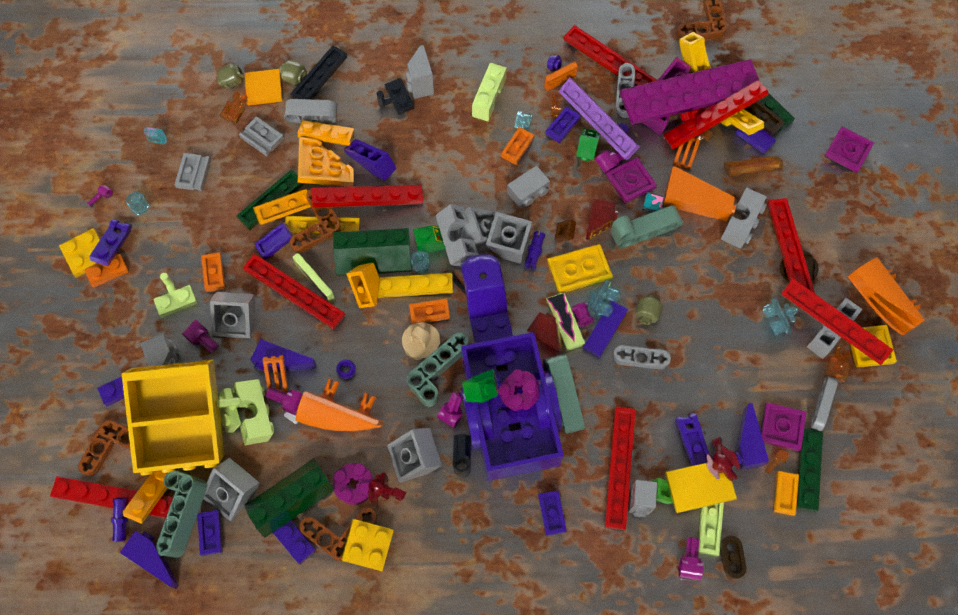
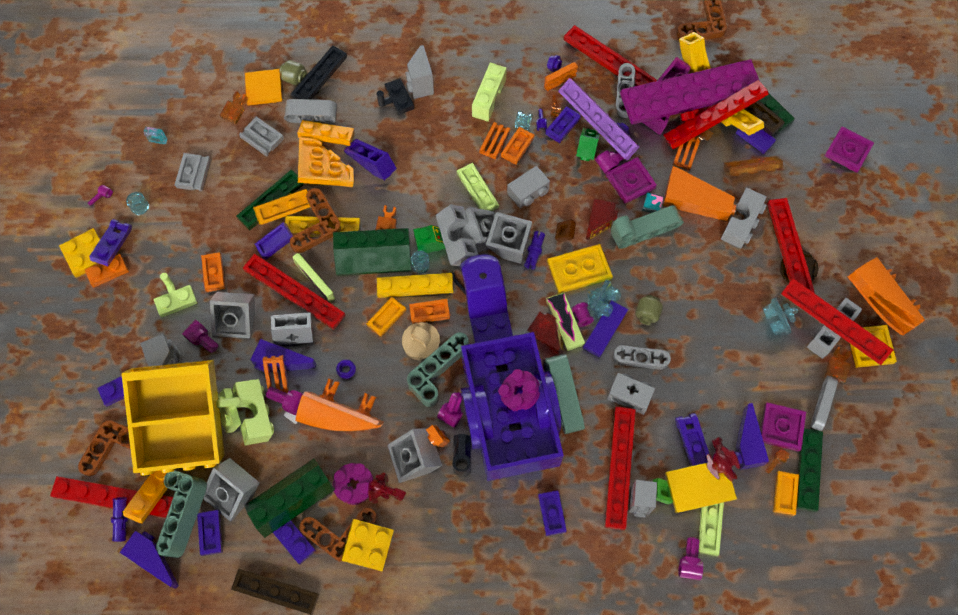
(230, 76): olive head -> none
(275, 591): none -> dark brown plate
(291, 328): none -> light grey brick
(364, 284): light orange slope -> none
(366, 196): red plate -> none
(386, 316): none -> light orange tile
(387, 221): none -> orange plate
(437, 436): none -> orange plate
(477, 188): none -> yellowish green tile
(481, 387): green slope -> none
(499, 129): none -> orange tile
(541, 122): none -> dark purple hand
(641, 396): none -> light grey brick
(733, 557): dark brown plate -> none

